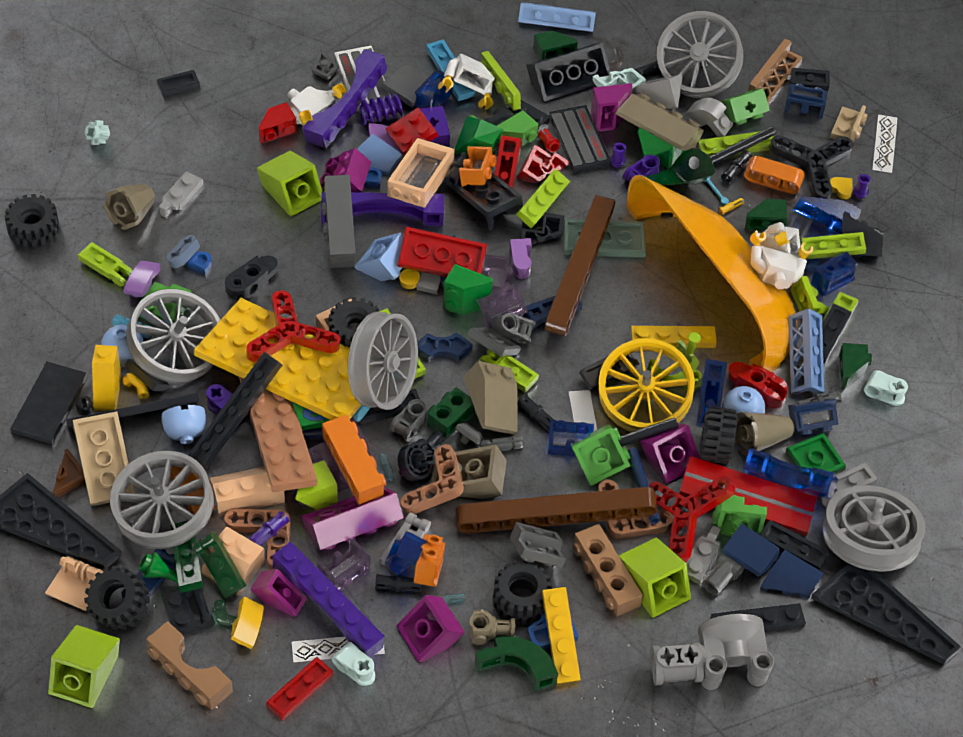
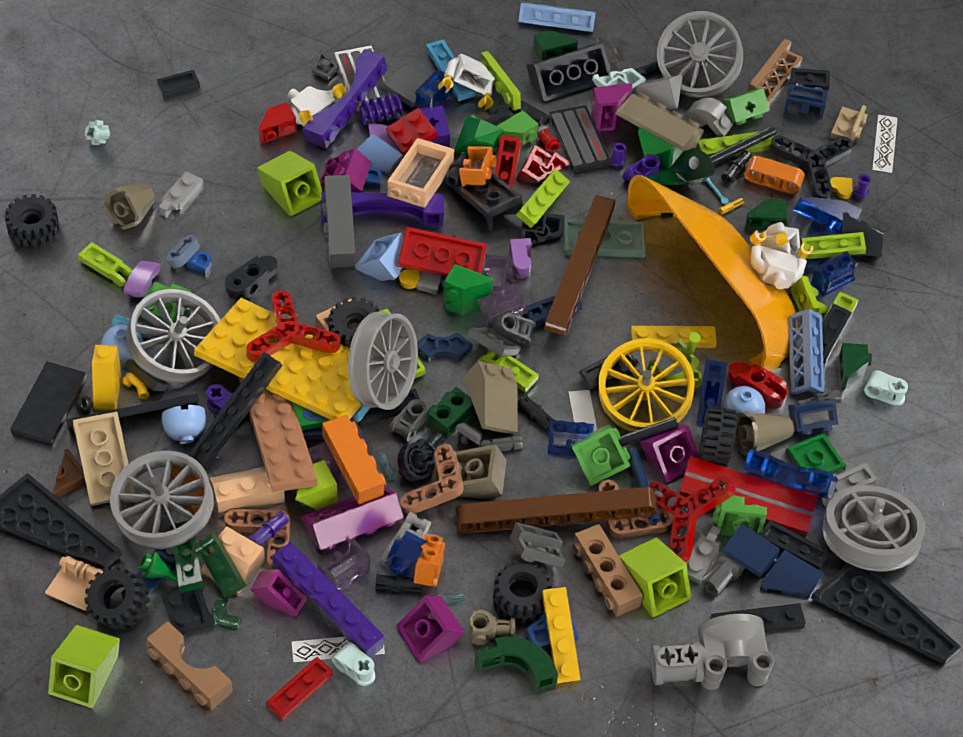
(248, 622): yellow slope -> none

